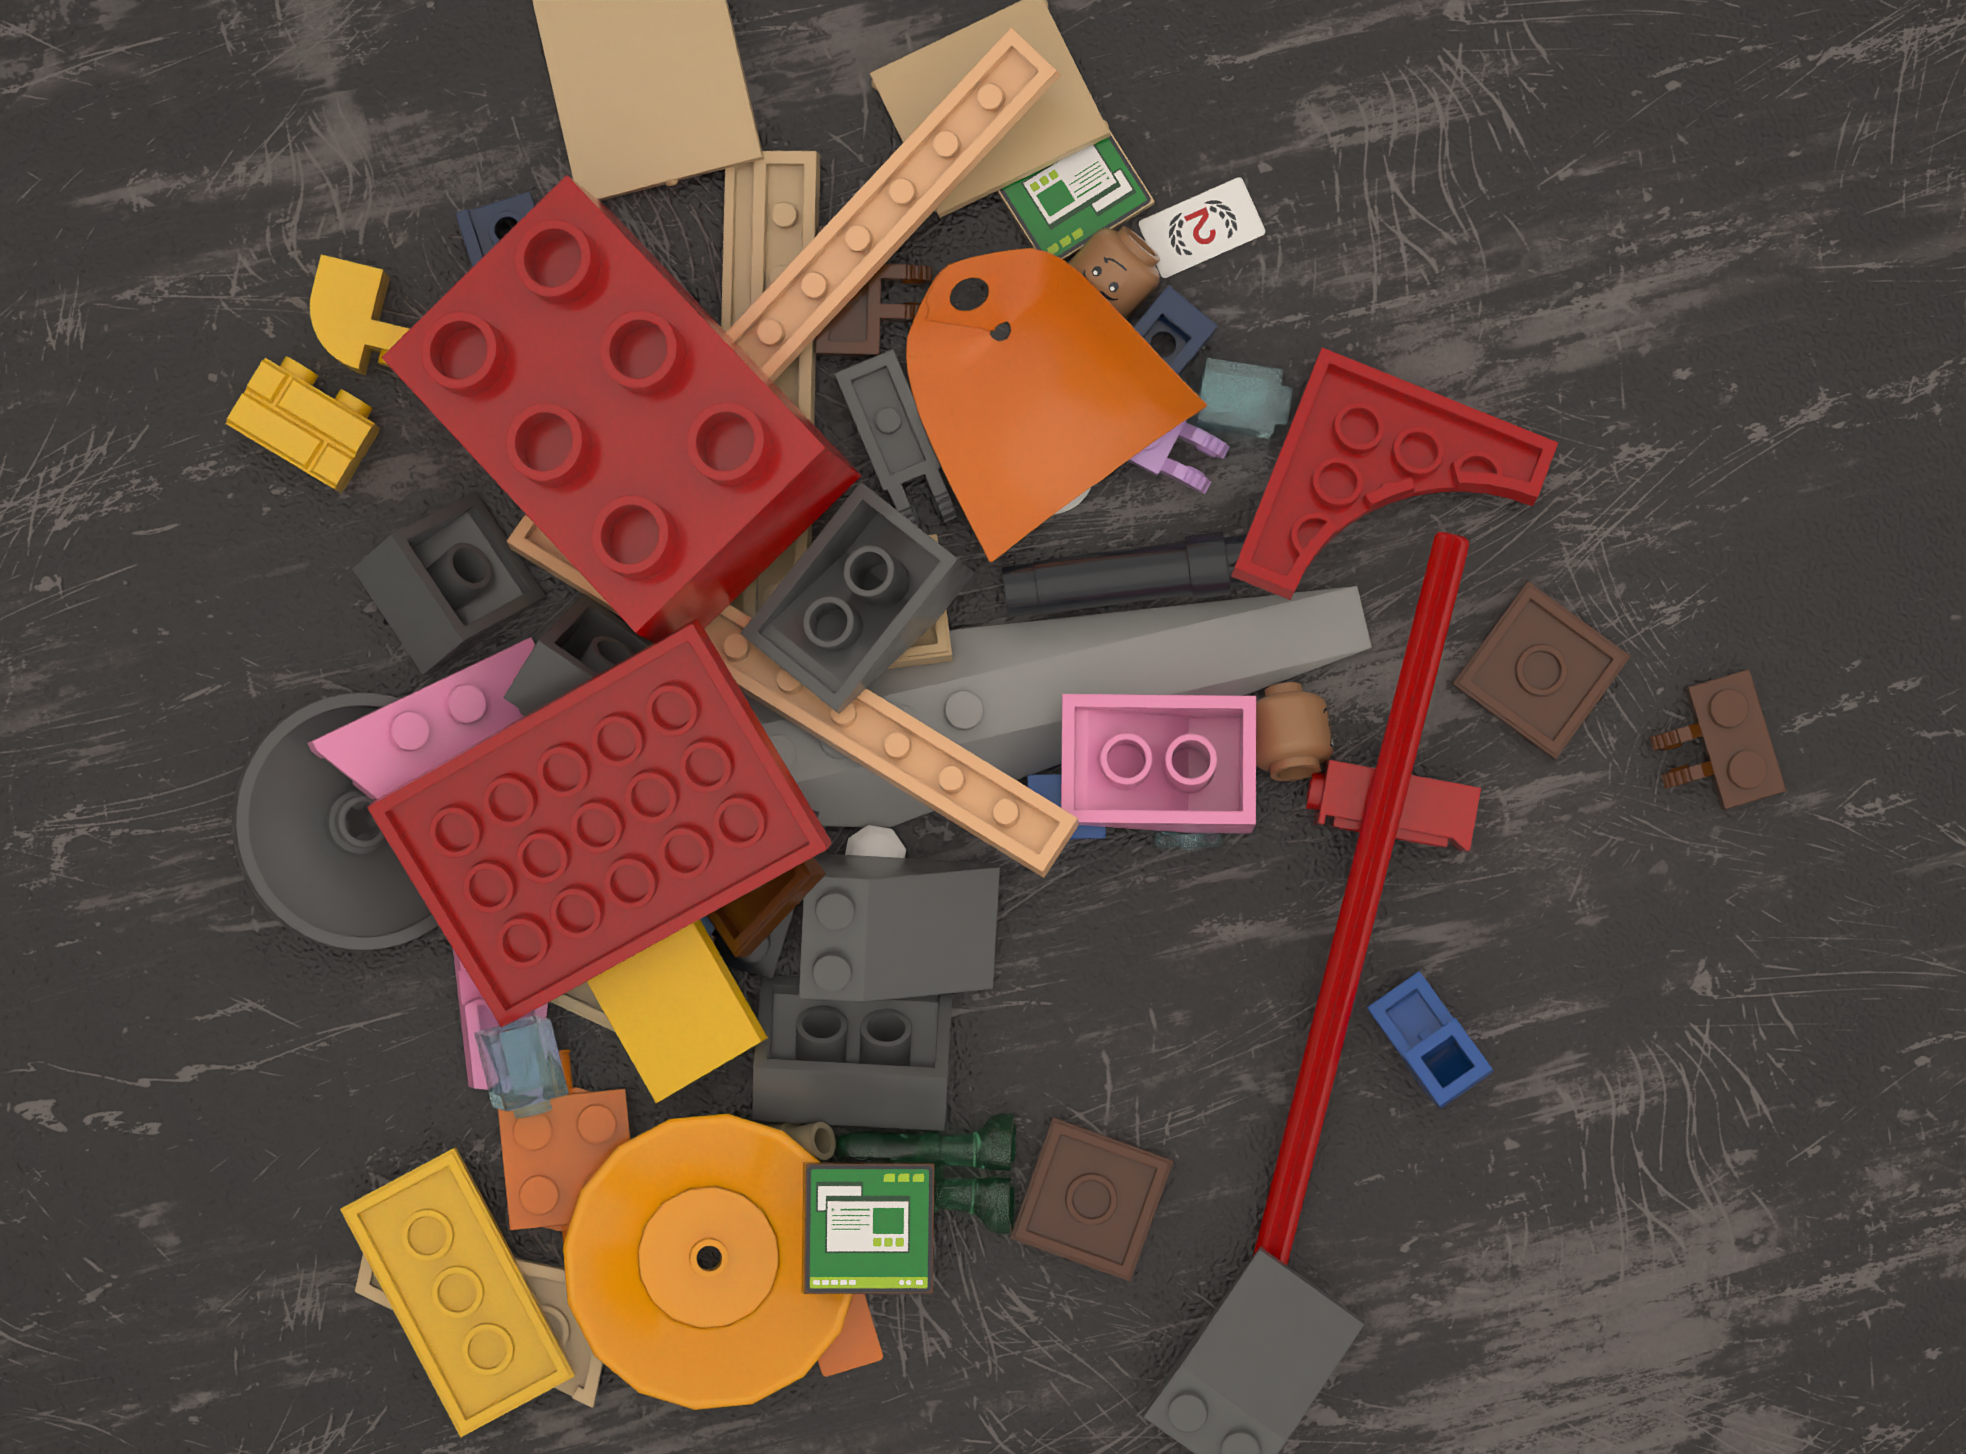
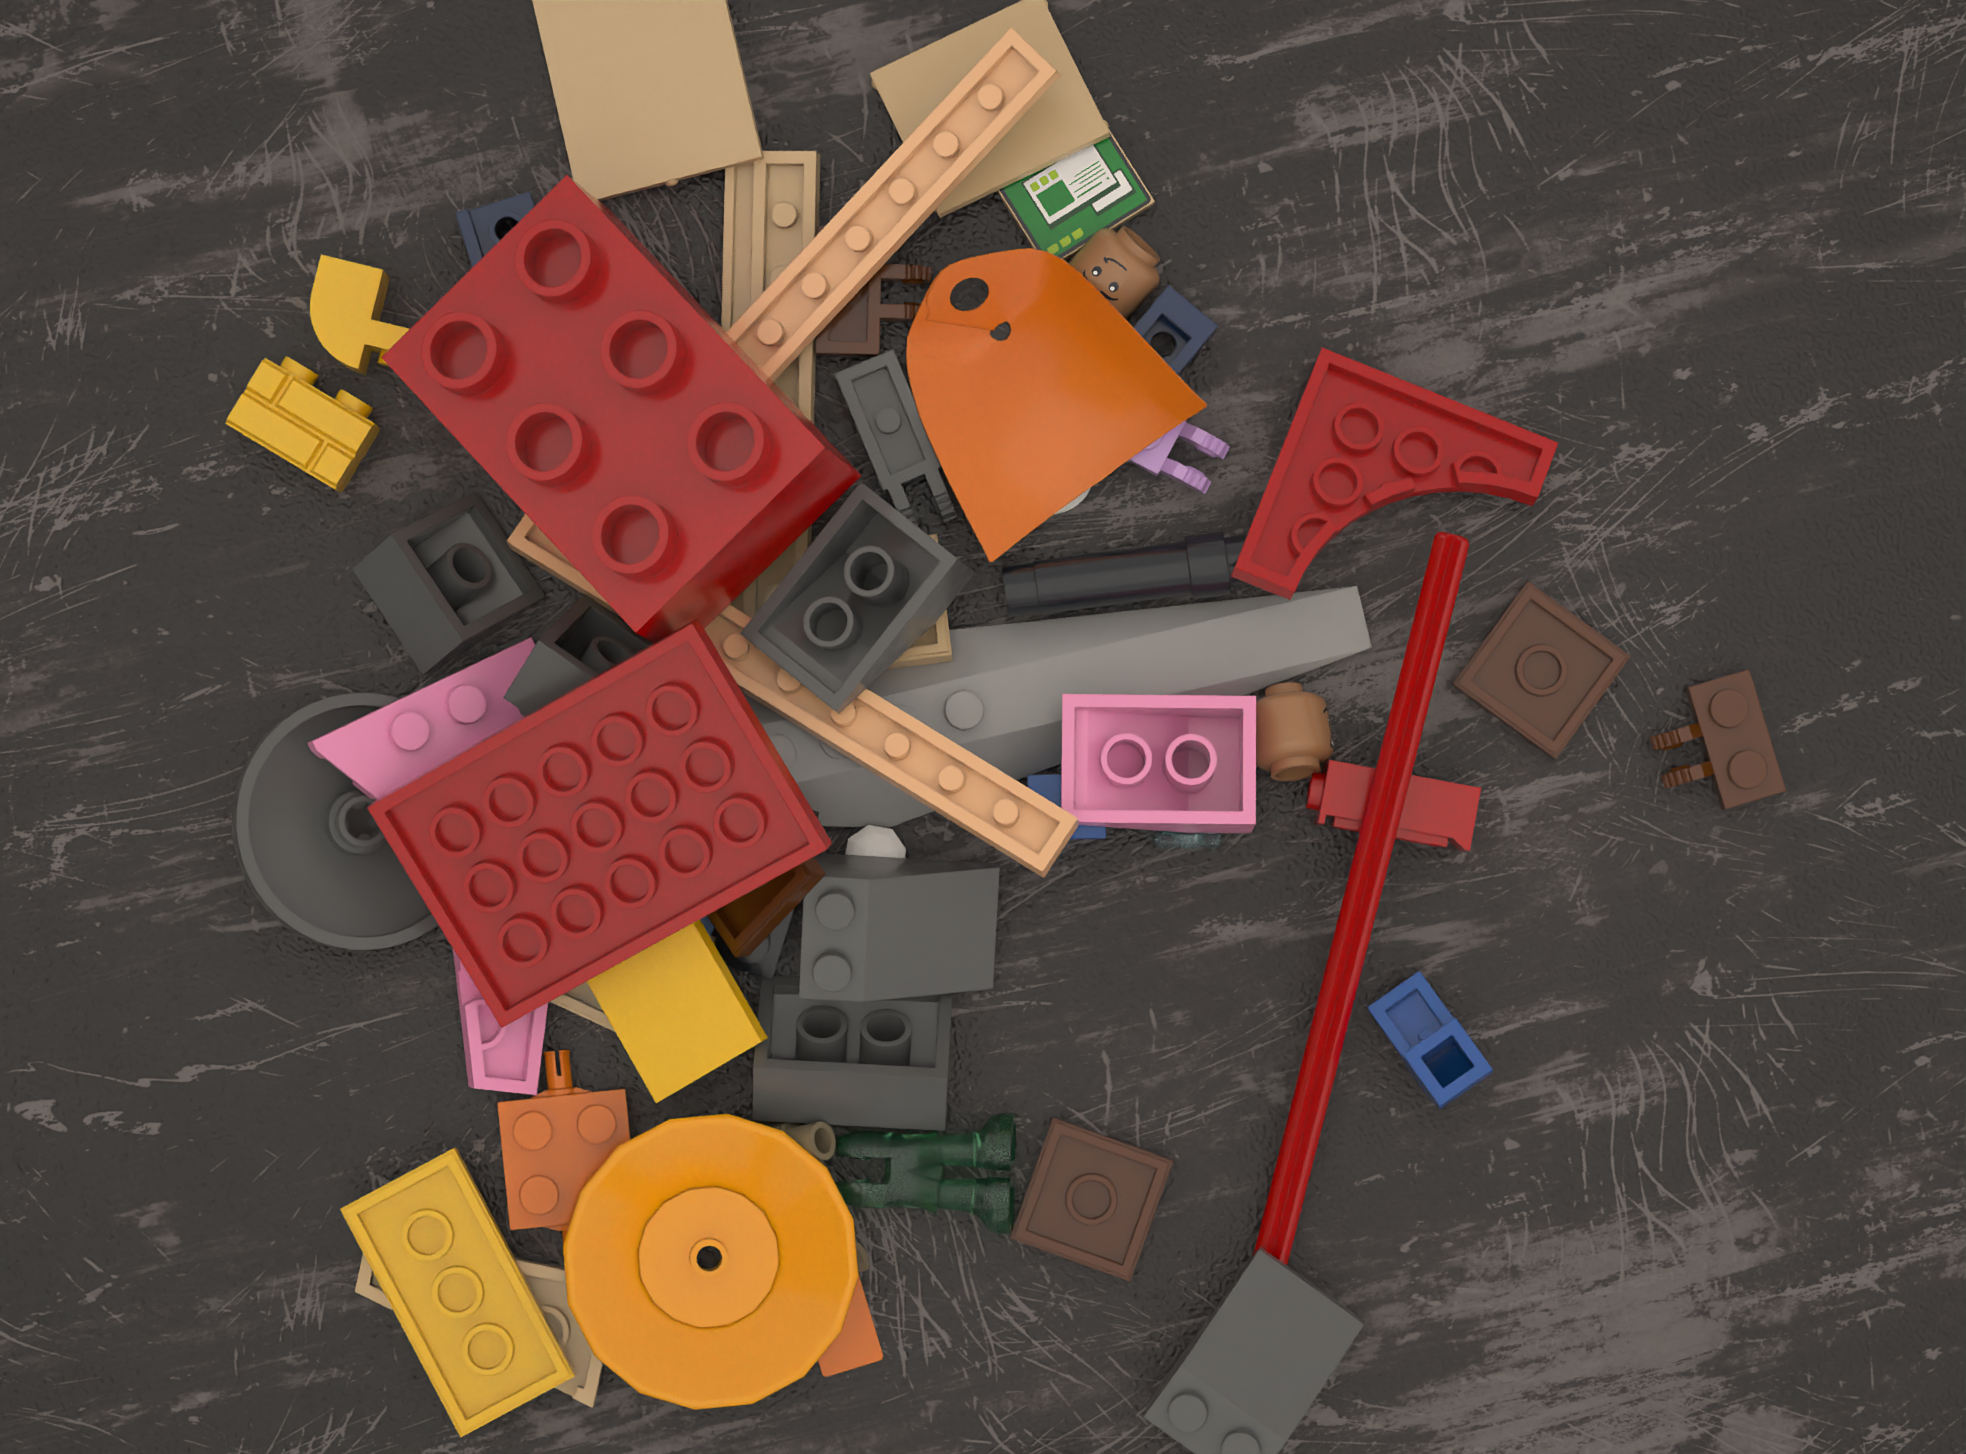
(522, 1066): clear light blue brick -> none
(867, 1228): tile -> none
(1202, 227): white sticker -> none
(1243, 398): clear light blue brick -> none

